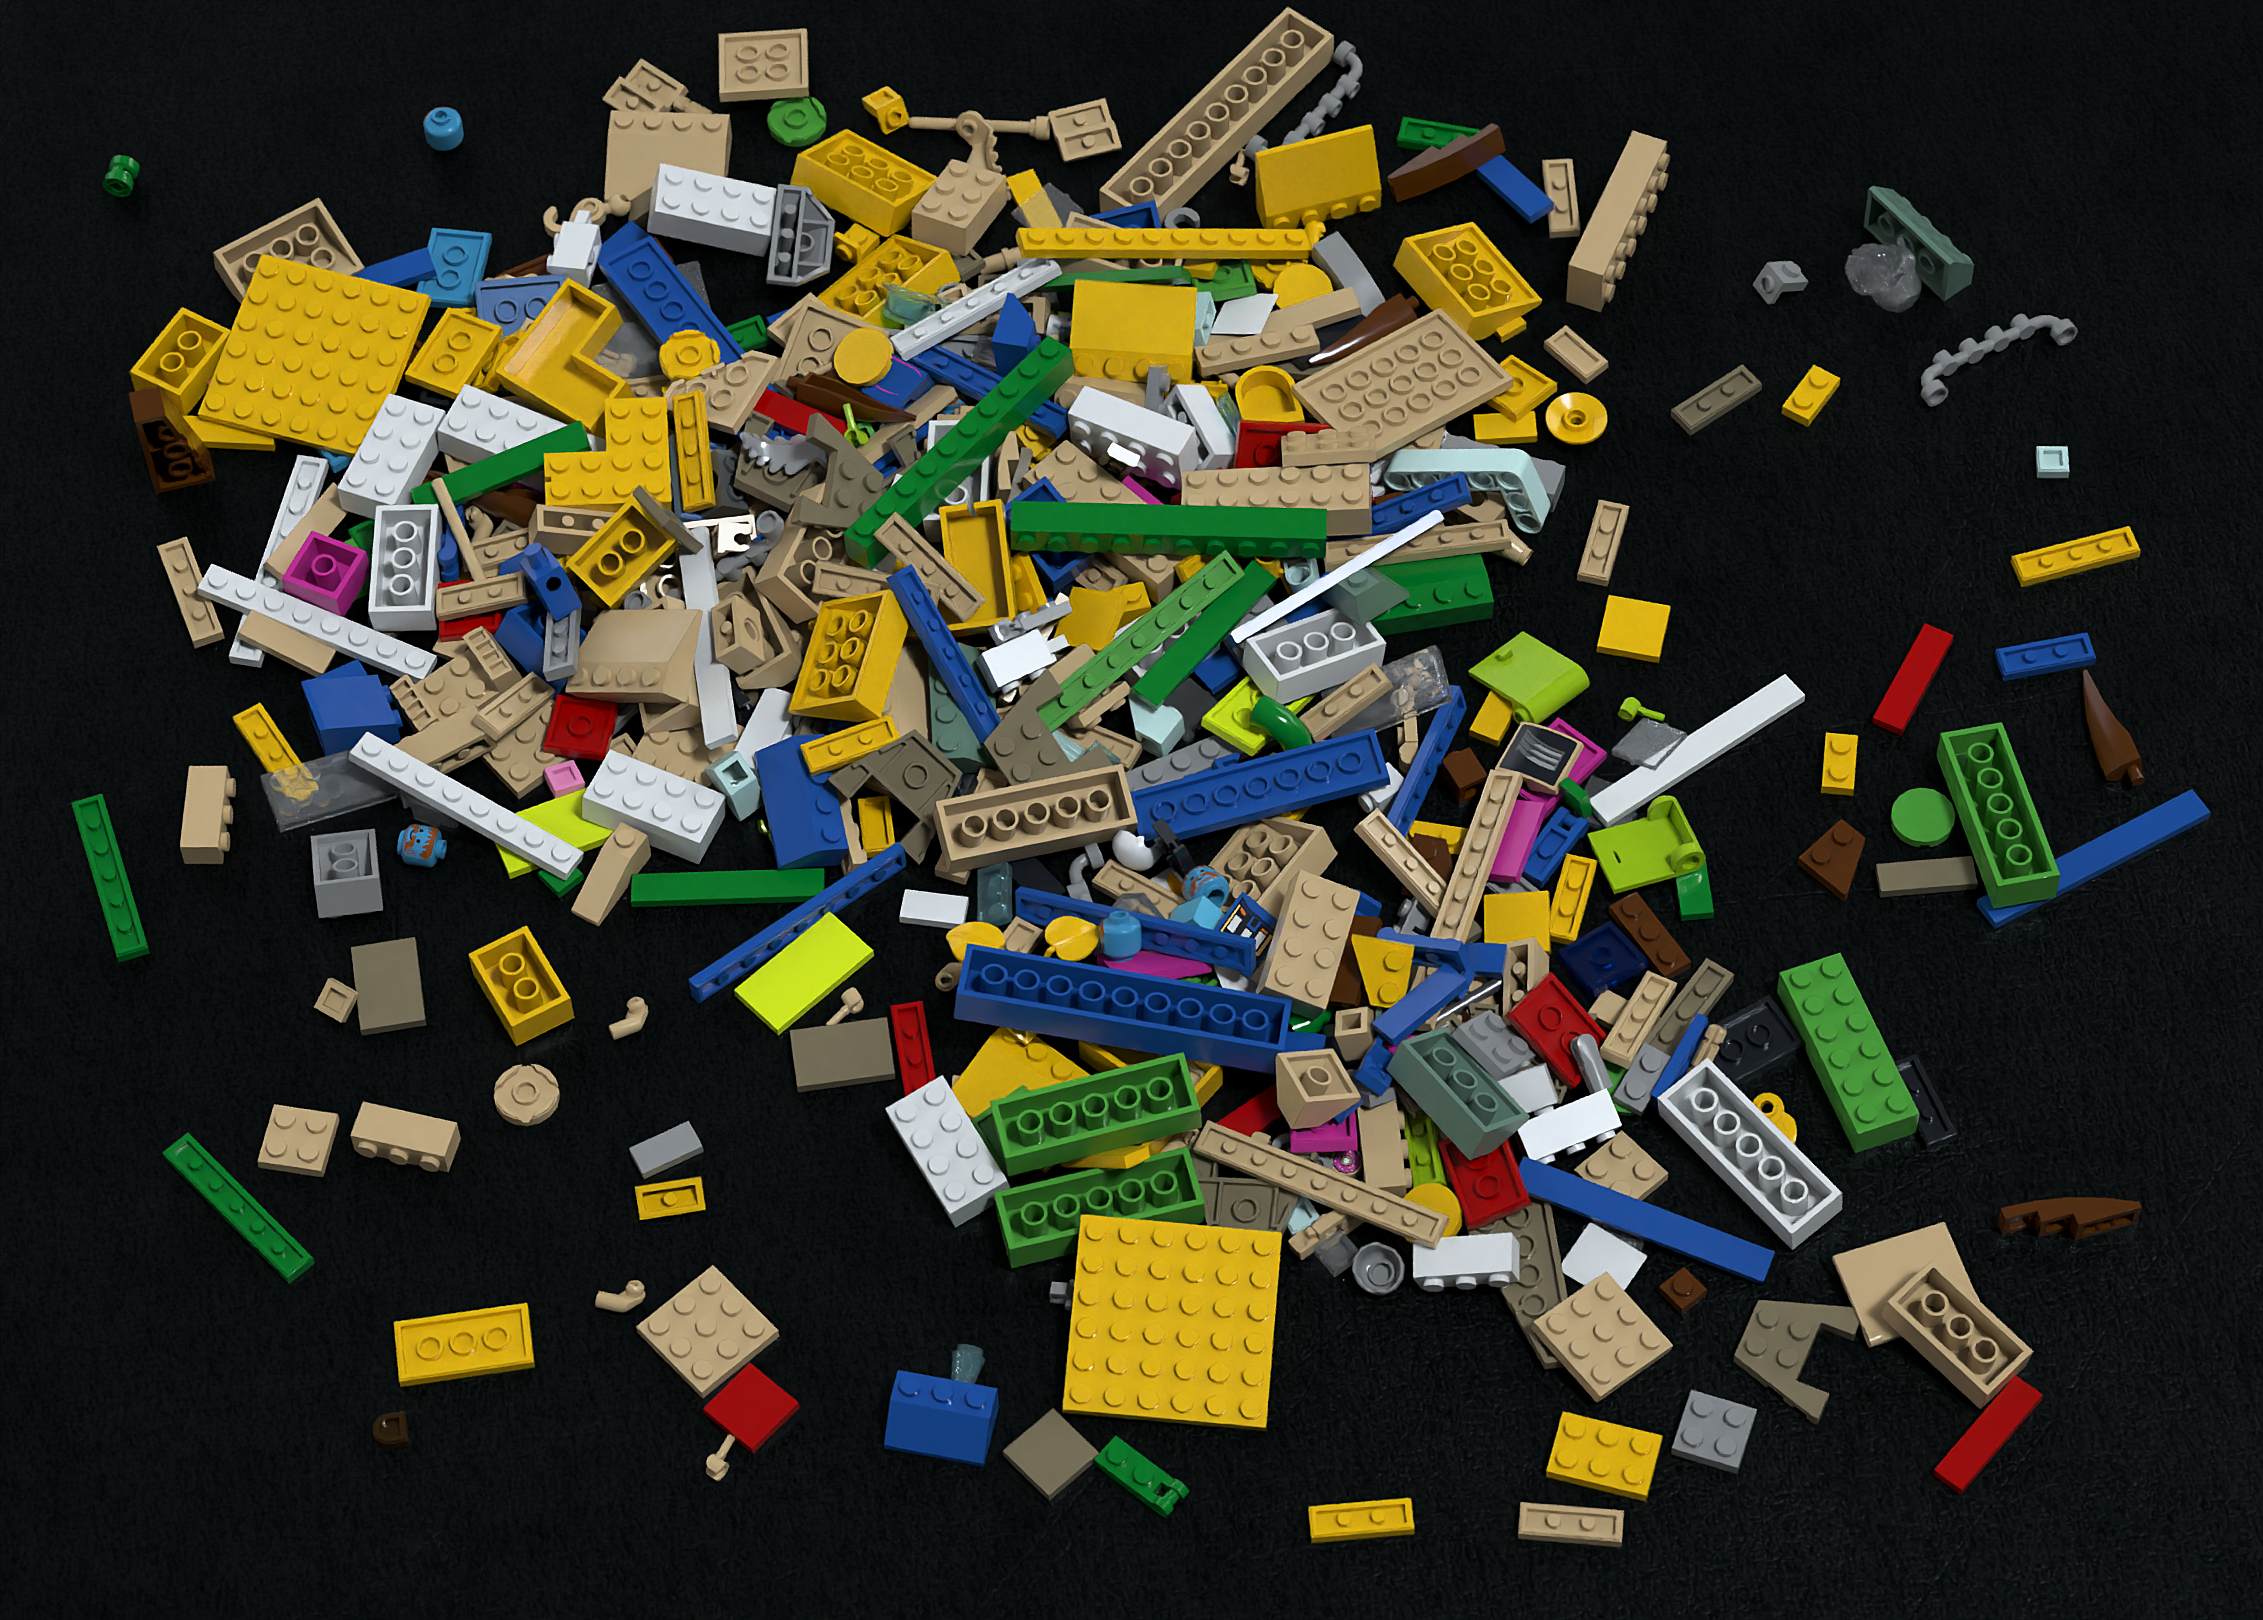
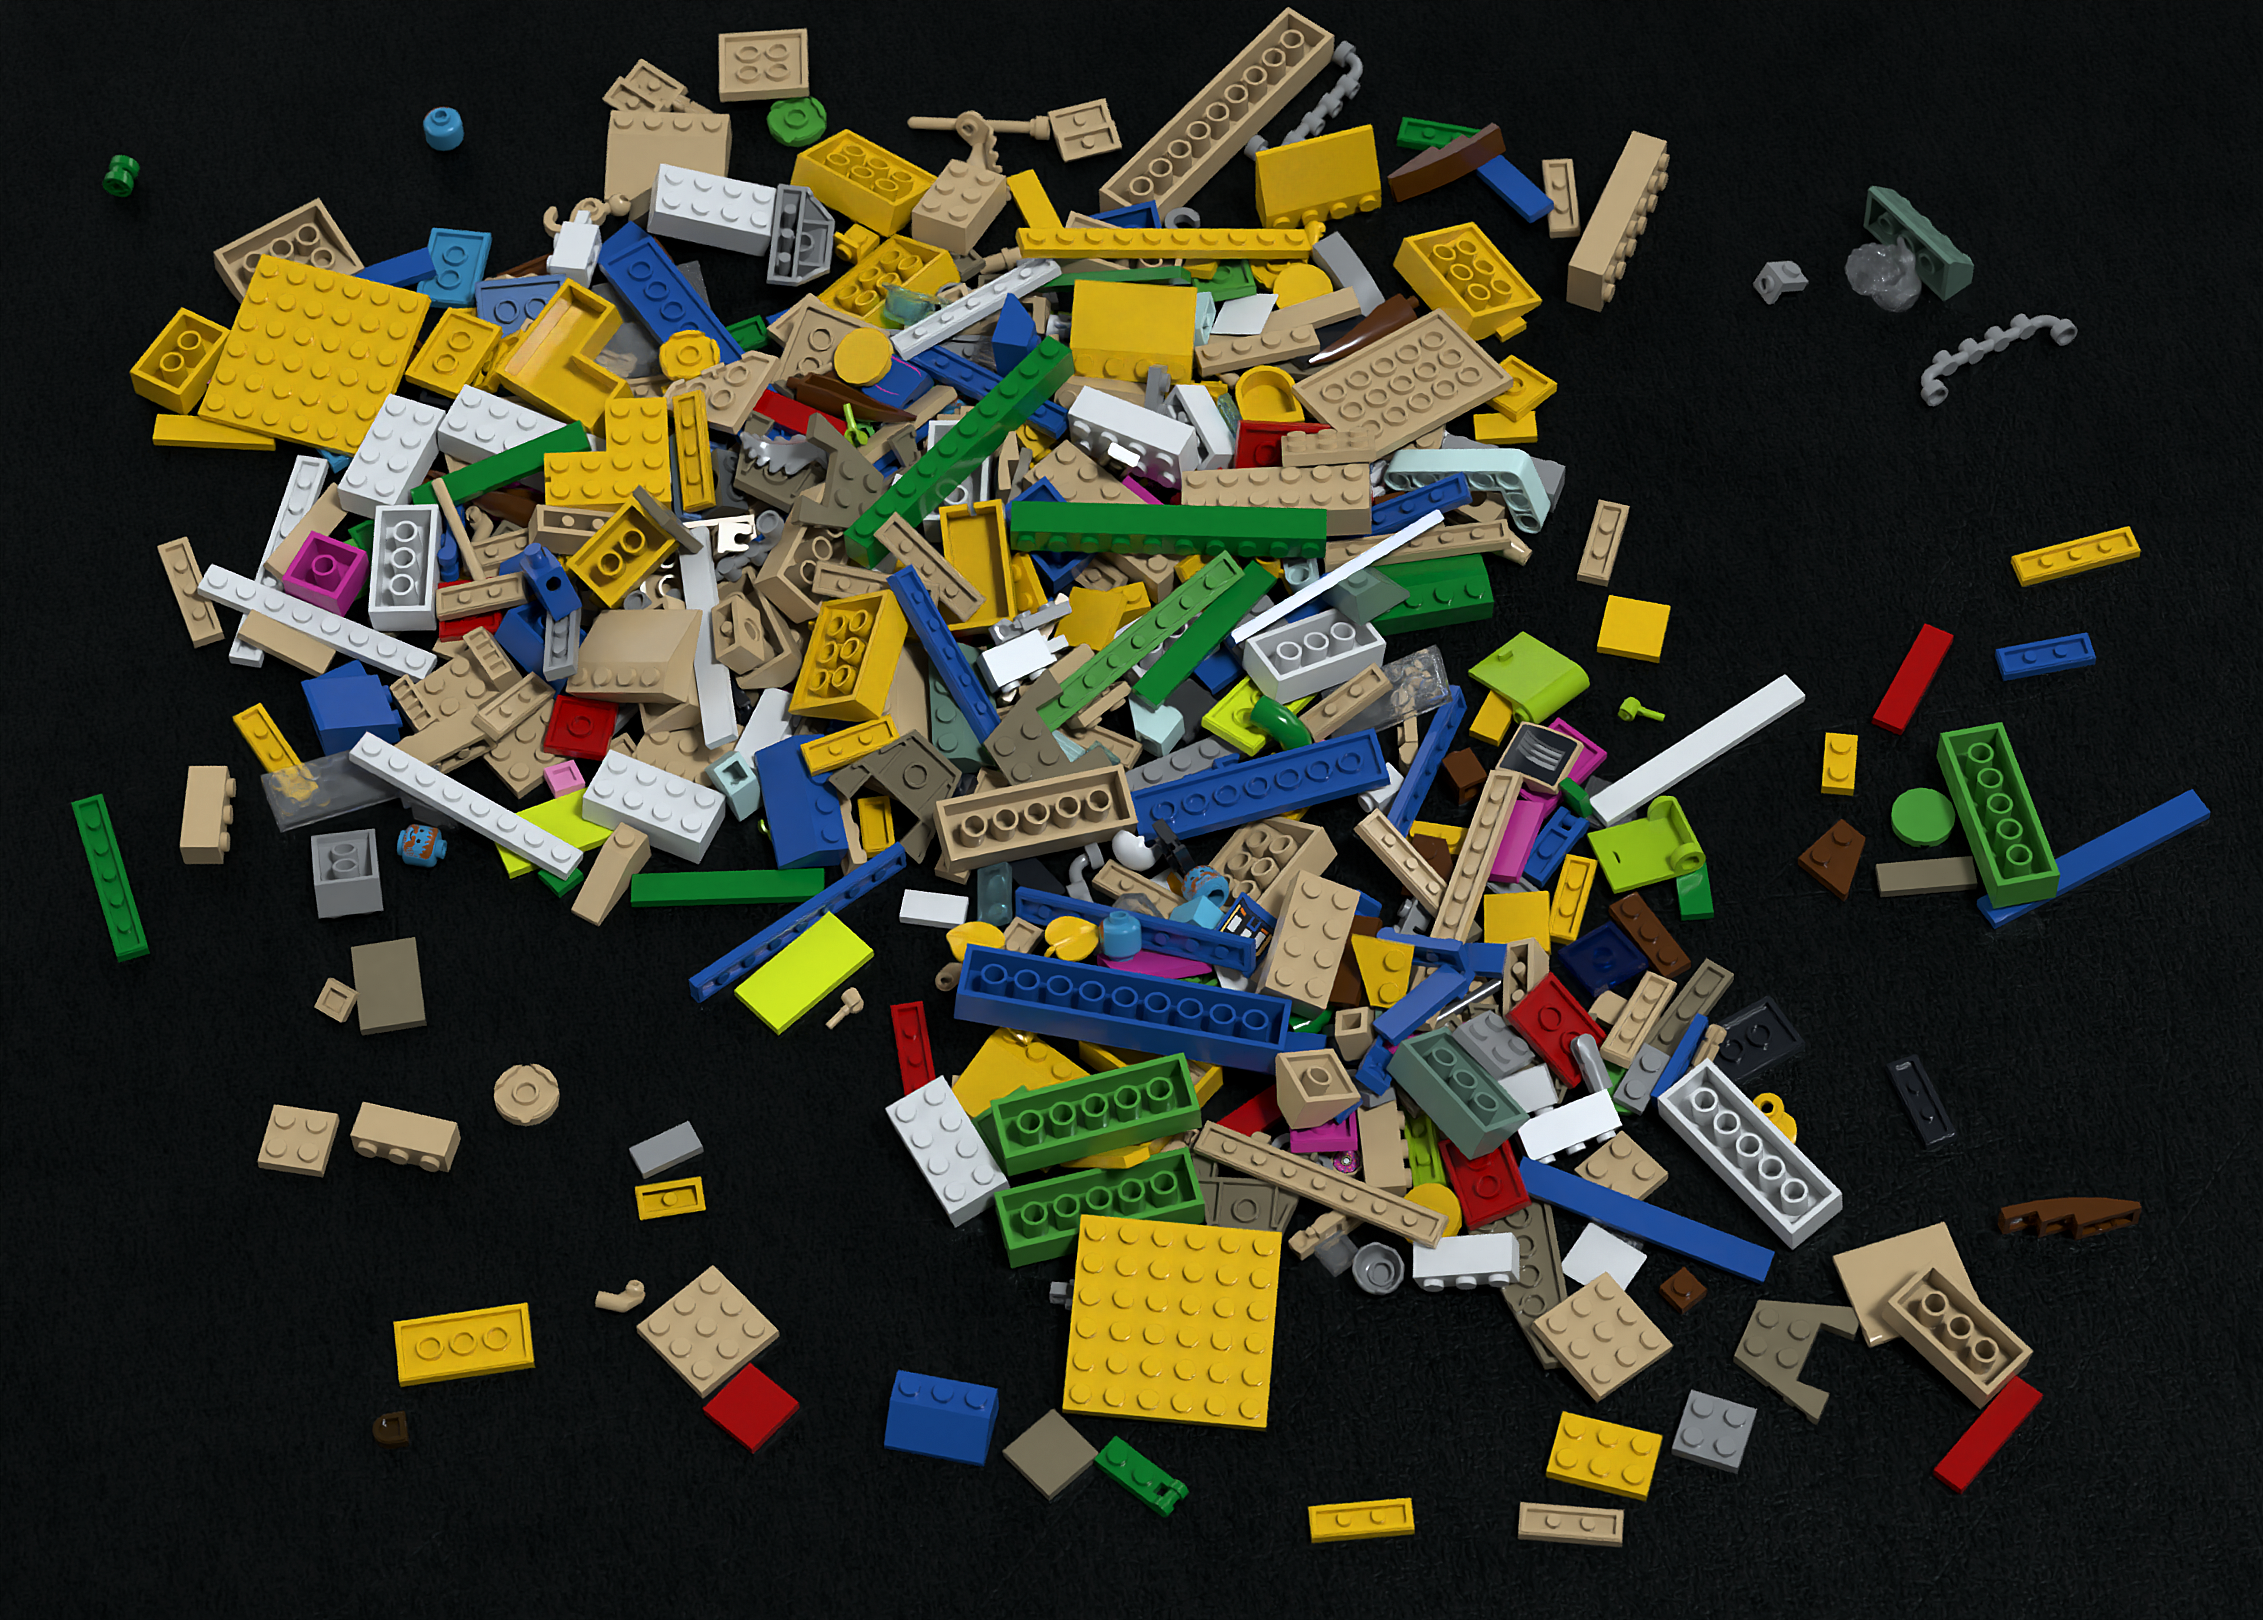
(169, 444): reddish brown wedge -> none
(238, 1208): green tile -> none
(521, 985): yellow brick -> none
(634, 1019): tan arm -> none
(715, 1465): tan hand -> none
(842, 1054): dark tan tile -> none
(887, 108): yellow bracket -> none
(966, 1363): clear light blue cone -> none
(1046, 209): clear piece -> none
(1238, 172): tan hand -> none
(1303, 1217): light aqua tile -> none
(1575, 354): tan tile -> none
(1578, 409): yellow dish -> none
(1649, 744): clear piece -> none
(1716, 399): dark tan tile -> none
(1810, 395): yellow plate -> none
(1848, 1053): bright green brick -> none
(2052, 461): light aqua tile -> none
(2110, 740): reddish brown piece -> none

